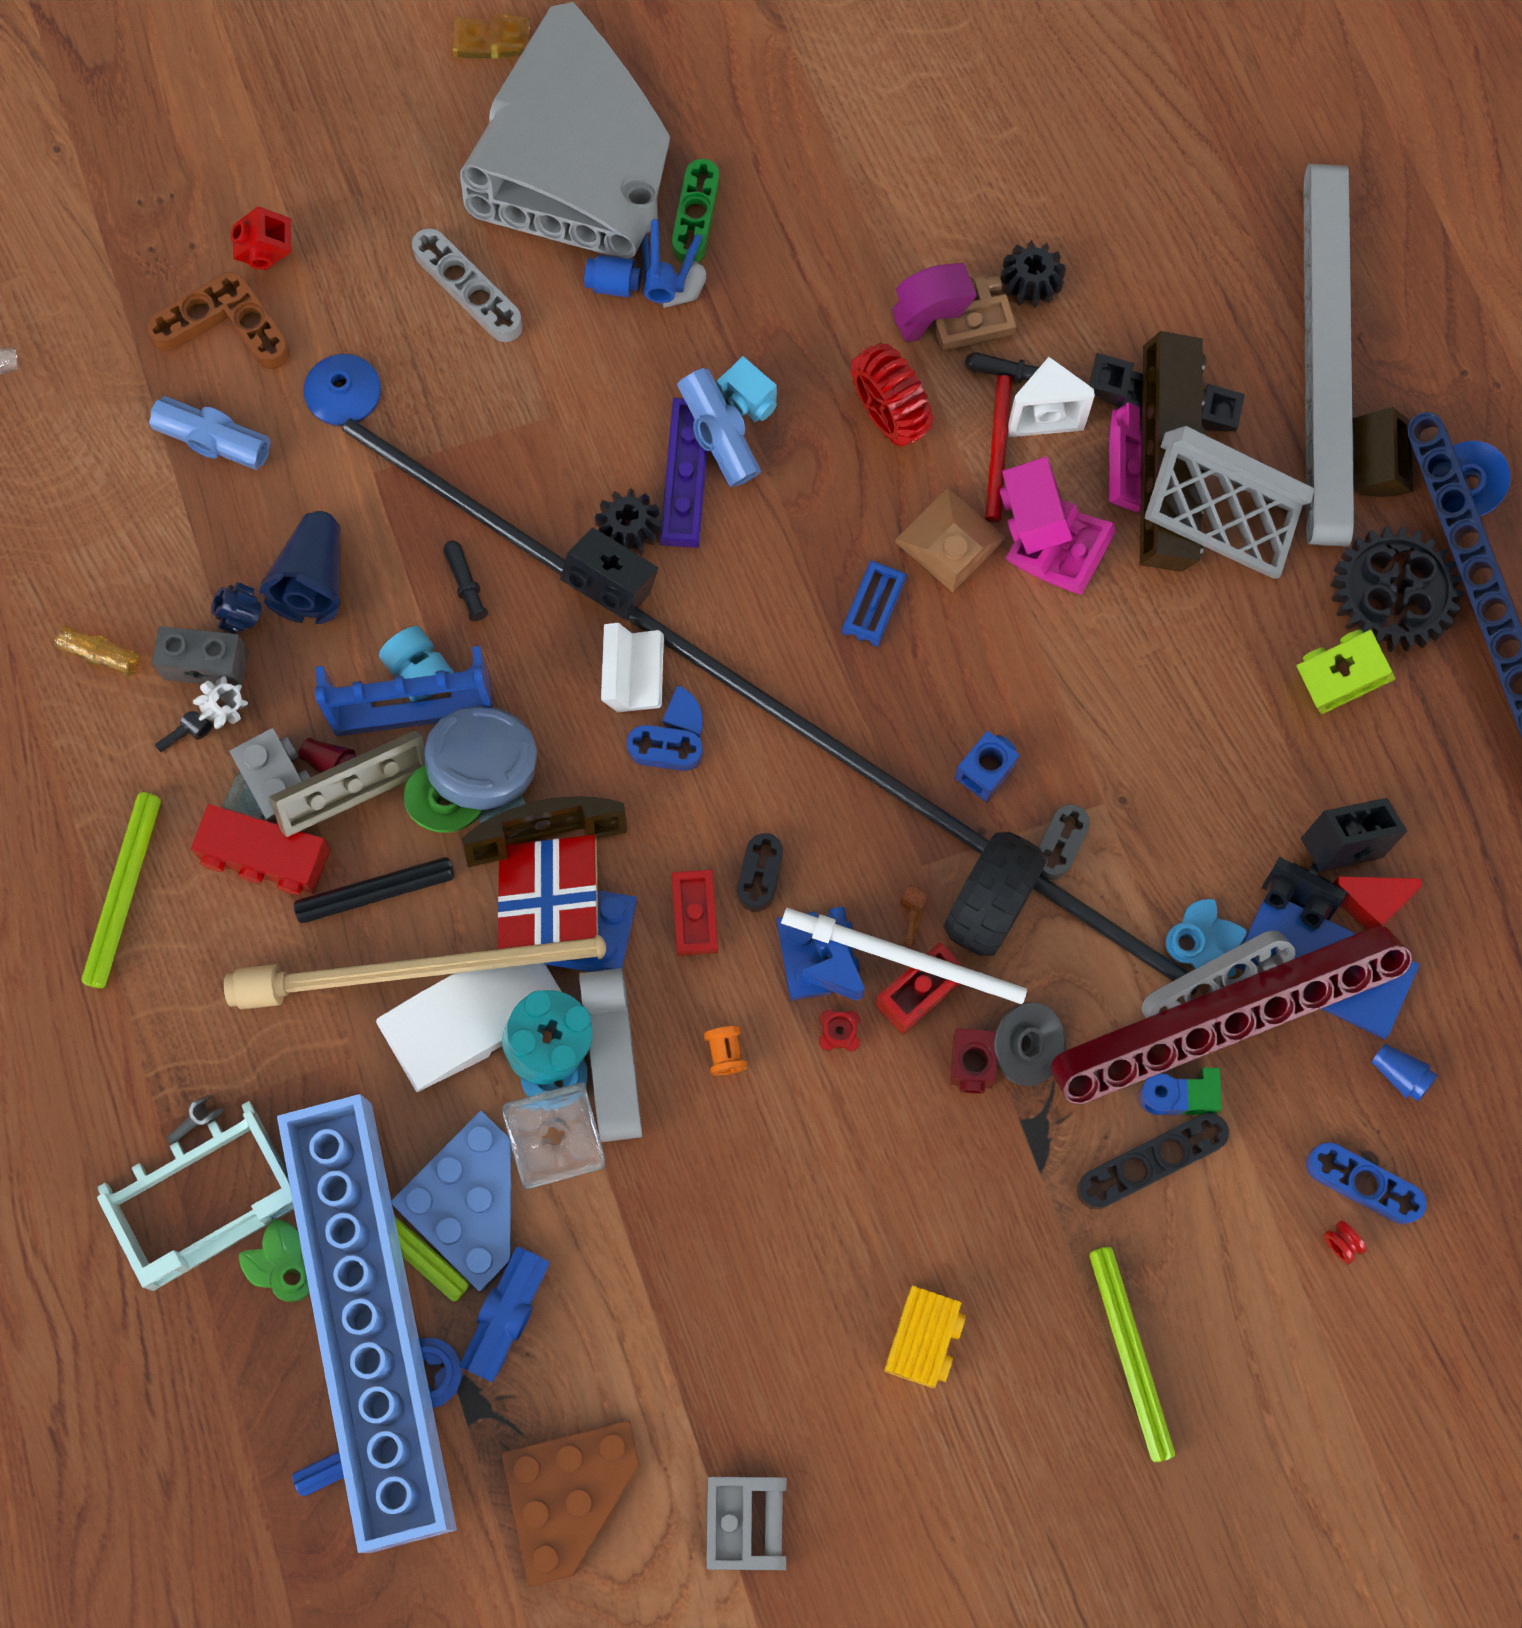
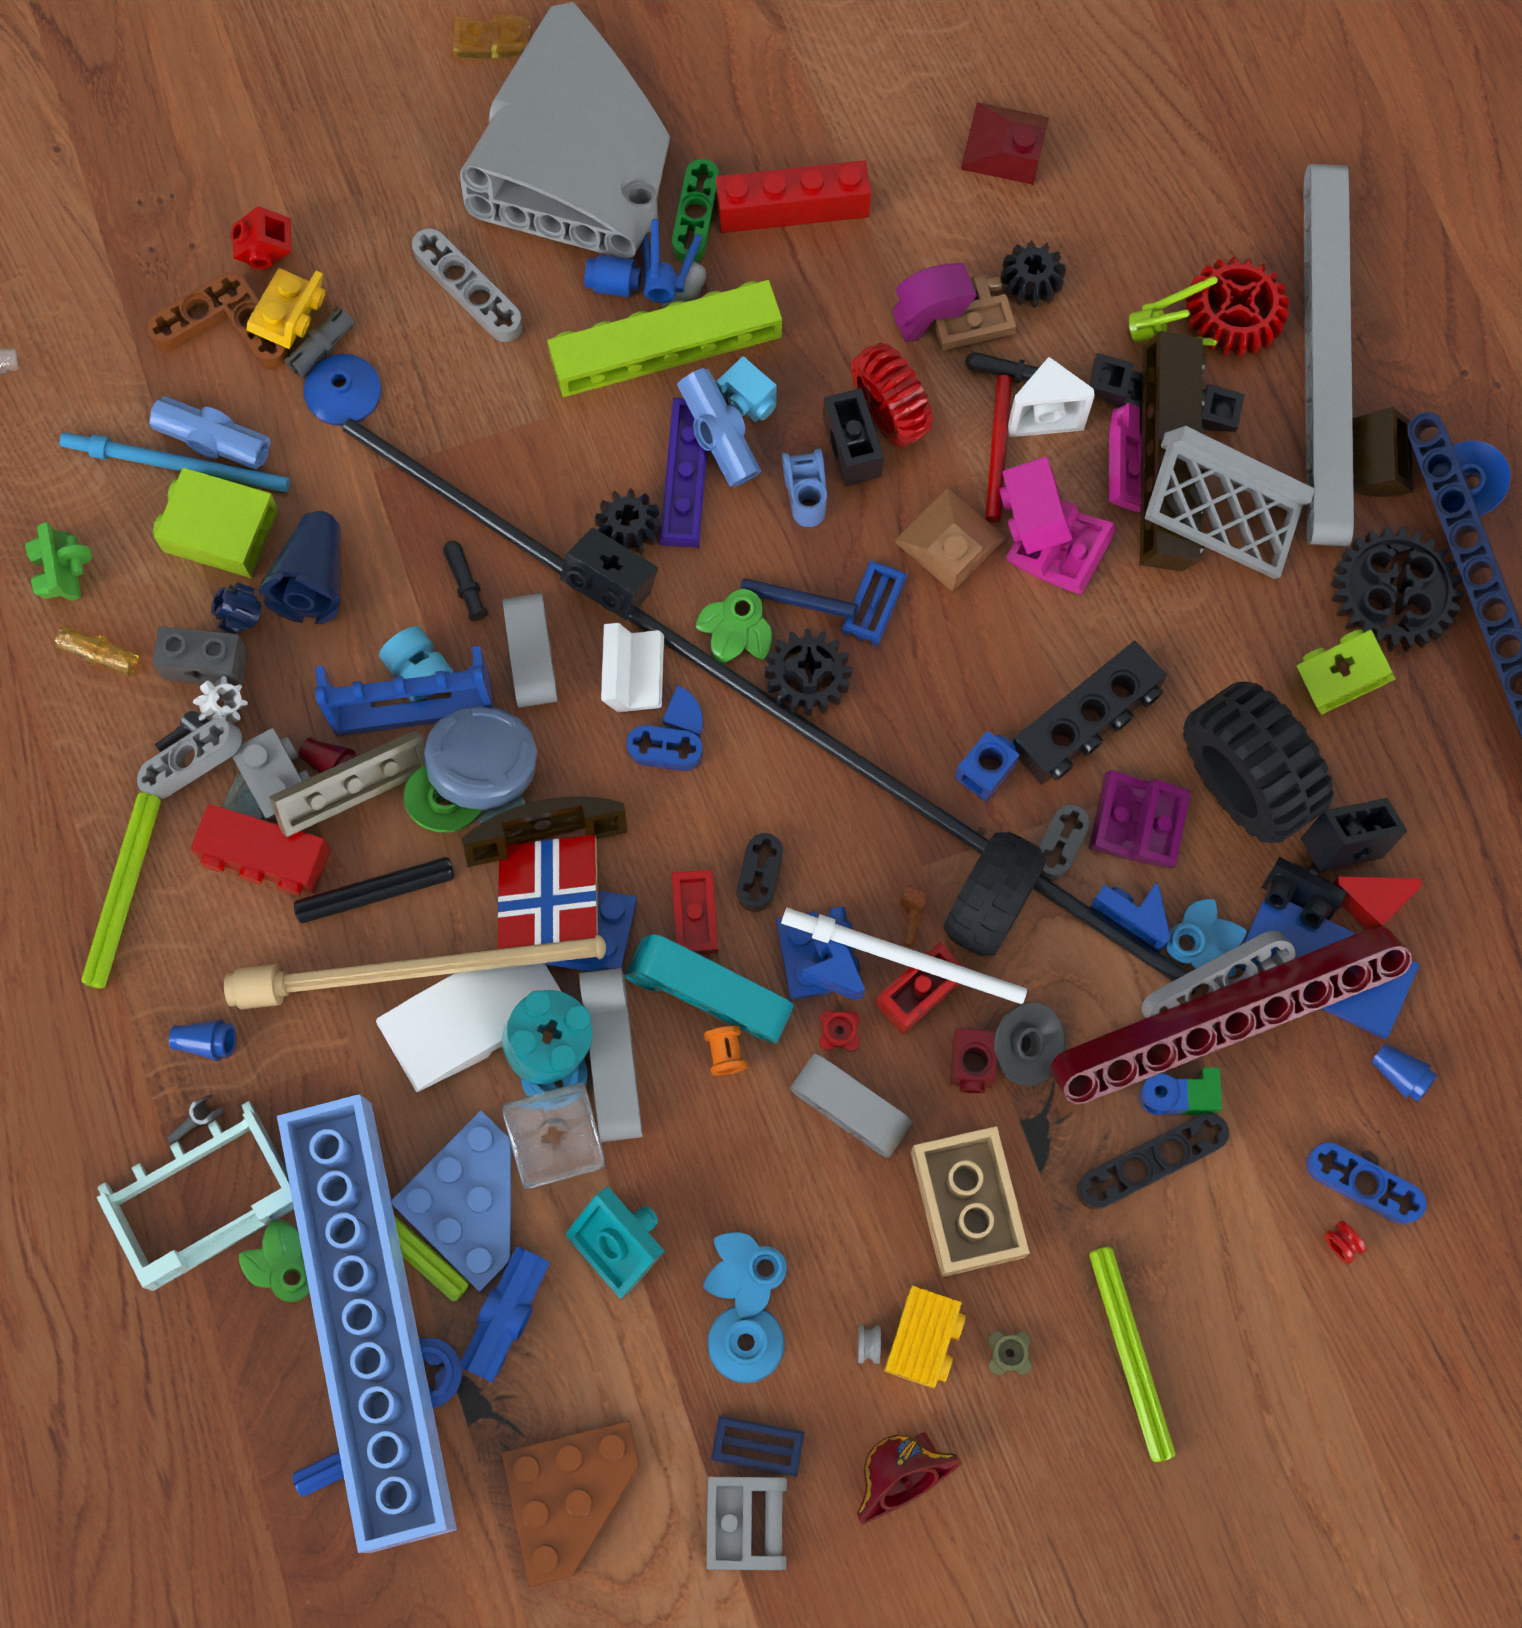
(61, 562): none -> bright green hips
(103, 448): none -> dark azure bar
(205, 1039): none -> blue cone
(212, 746): none -> light grey beam
(215, 522): none -> lime brick
(286, 307): none -> yellow bracket
(319, 342): none -> dark grey pin
(530, 650): none -> light grey beam
(616, 1240): none -> teal tile
(665, 337): none -> lime brick
(708, 986): none -> teal beam
(721, 1439): none -> dark blue tile
(735, 632): none -> bright green plate
(738, 1273): none -> dark azure plate
(745, 1365): none -> dark azure piece
(793, 196): none -> red brick
(793, 673): none -> black gear
(801, 598): none -> dark blue bar
(806, 481): none -> medium blue piece
(851, 1105): none -> light grey beam
(853, 437): none -> black brick
(869, 1344): none -> light grey bush
(901, 1471): none -> dark red hat
(969, 1201): none -> tan brick
(1005, 143): none -> dark red slope
(1019, 1344): none -> olive plate
(1130, 669): none -> black brick
(1140, 819): none -> magenta slope
(1144, 922): none -> blue slope
(1150, 321): none -> lime plant
(1238, 289): none -> red gear
(1258, 761): none -> black tyre

